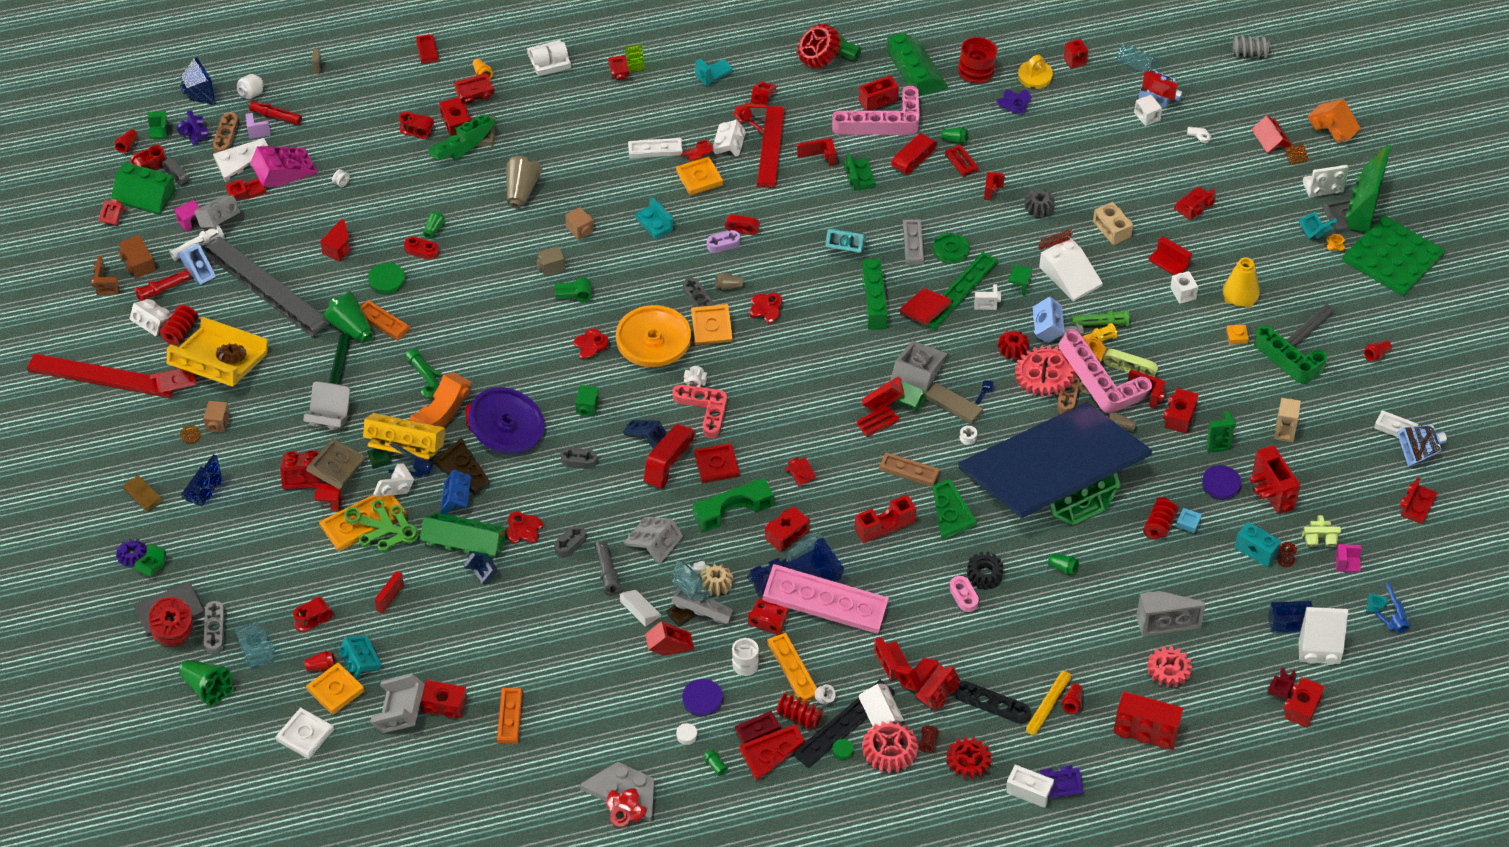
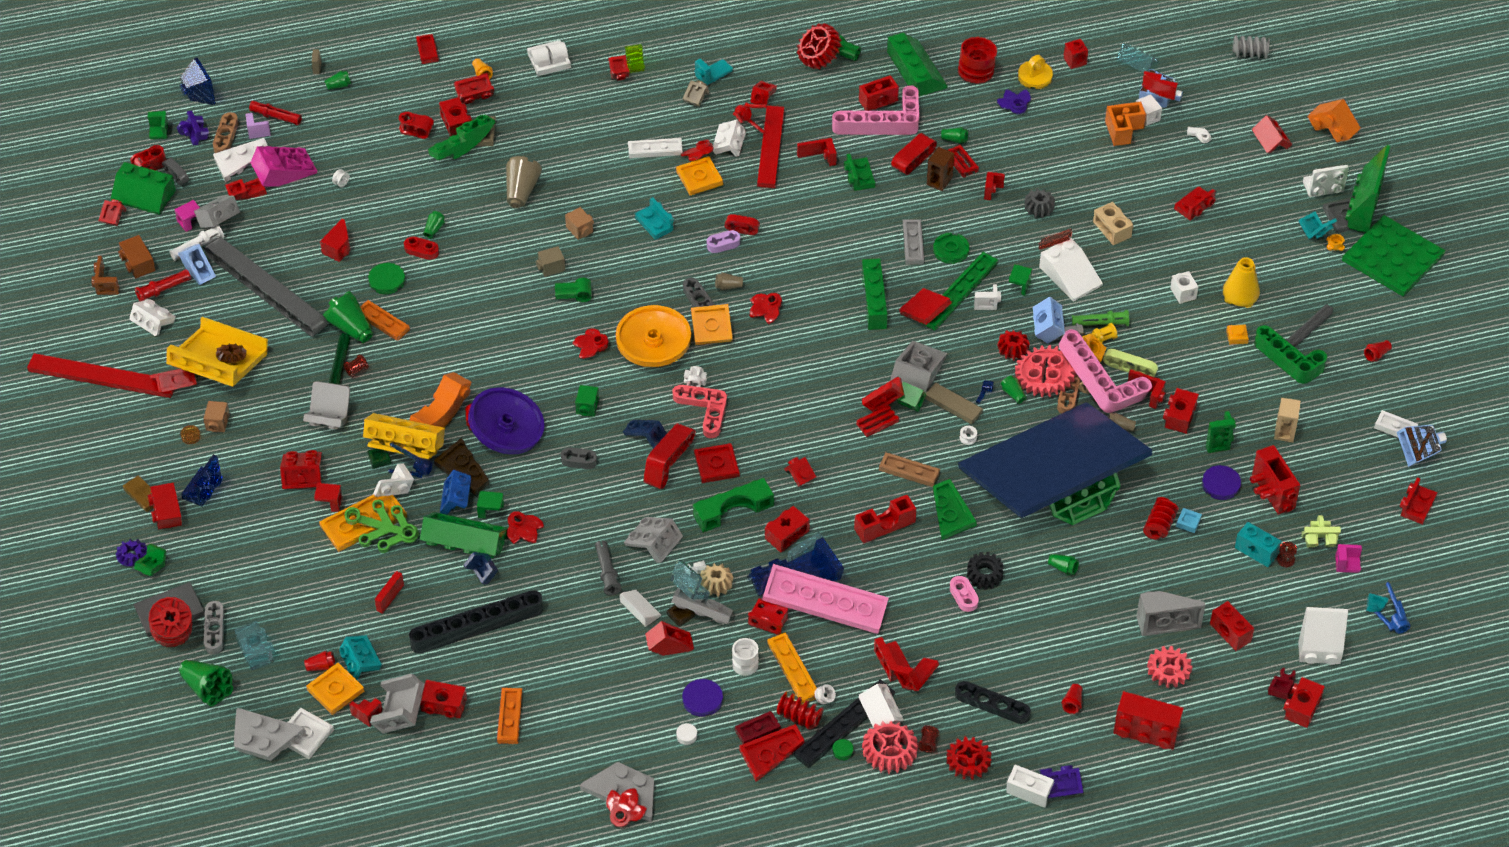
(125, 142): red cone -> none
(165, 506): none -> red brick
(178, 324): red piece -> none
(250, 86): white head -> none
(263, 735): none -> light grey wing
(313, 612): red piece -> none
(336, 463): dark tan tile -> none
(338, 80): none -> green cone
(355, 365): none -> clear red bush
(366, 710): none -> red panel
(415, 358): green plant -> none
(447, 632): none -> black beam
(489, 501): none -> green panel
(571, 542): dark grey beam -> none
(695, 92): none -> dark tan bracket
(713, 759): green pin -> none
(845, 240): teal brick -> none
(938, 687): red bracket -> none
(940, 168): none -> reddish brown brick
(1013, 388): none -> green cone
(1048, 703): yellow axle -> none
(1122, 120): none -> orange brick
(1171, 256): red panel -> none
(1231, 626): none -> red brick
(1287, 616): clear blue brick -> none
(1296, 154): clear orange tile -> none

